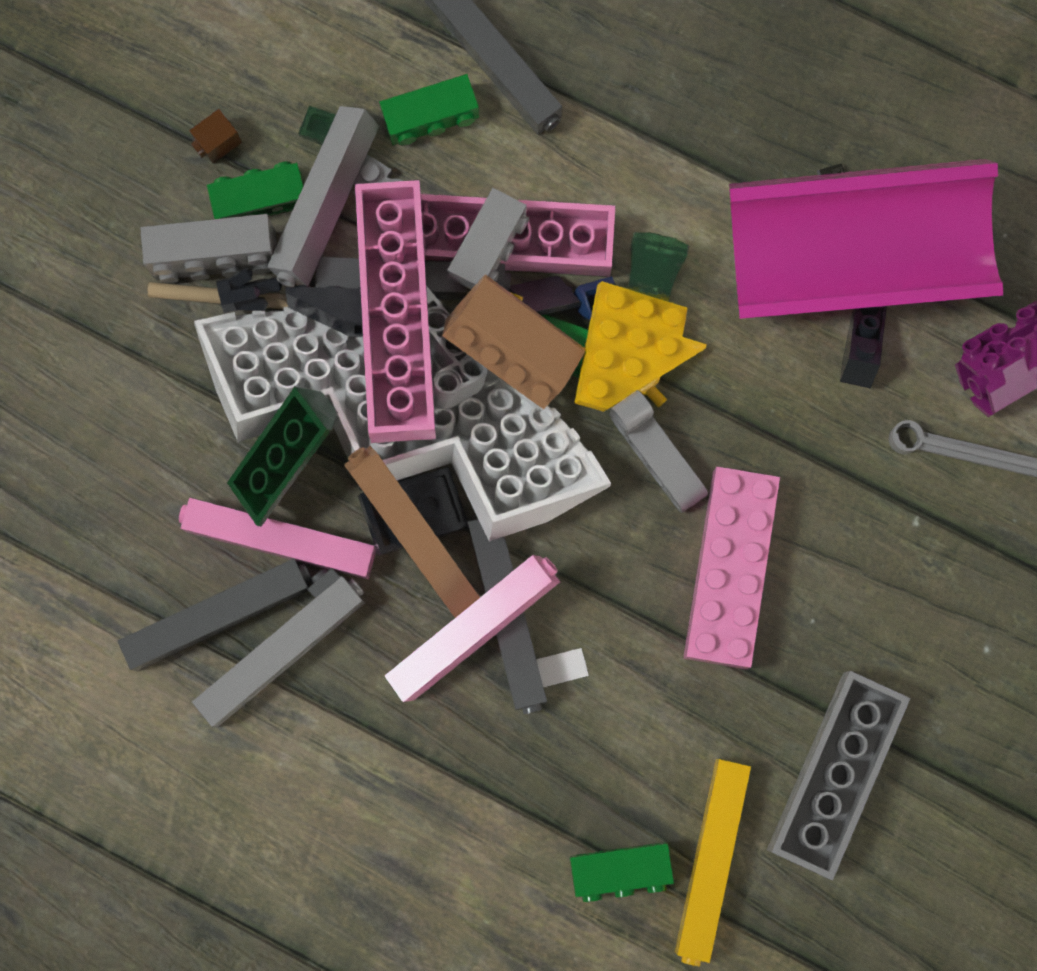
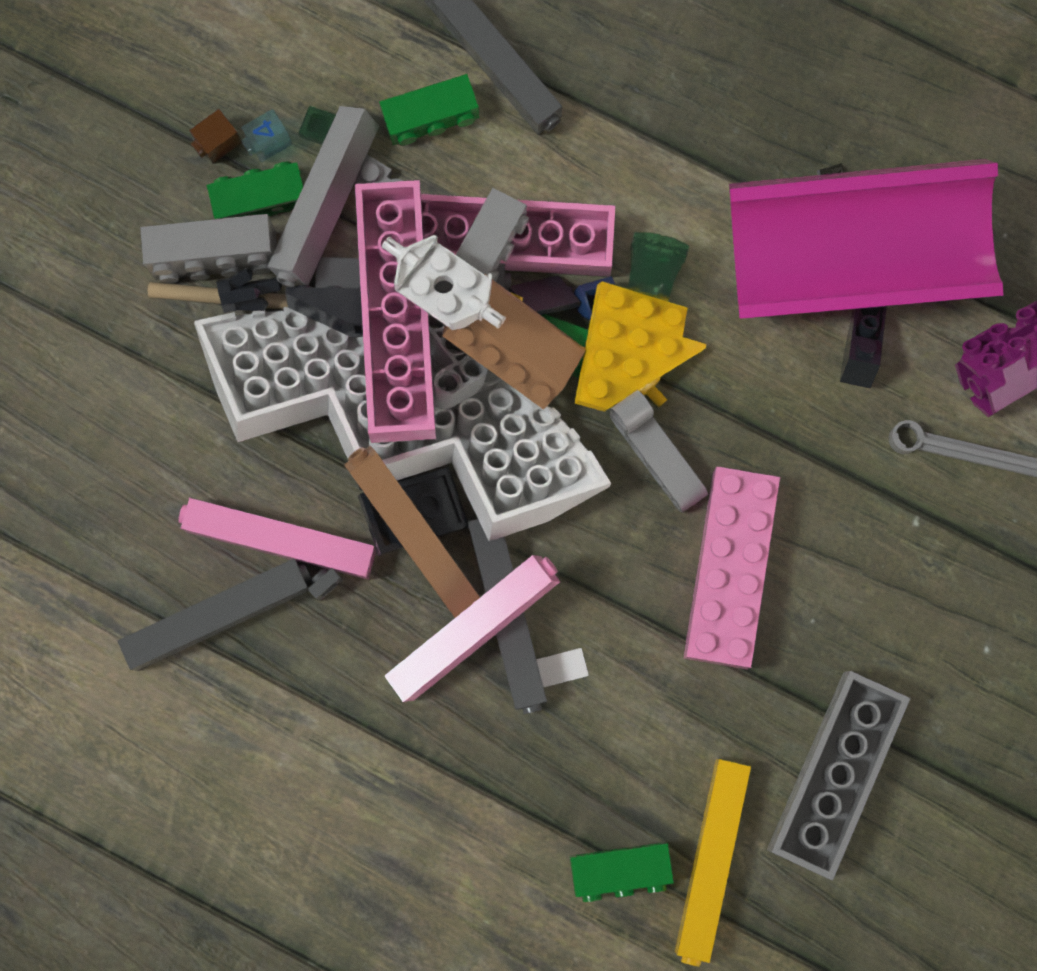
(265, 136): none -> clear light blue brick
(279, 651): light grey brick -> none
(282, 452): dark green slope -> none
(428, 263): none -> white plate

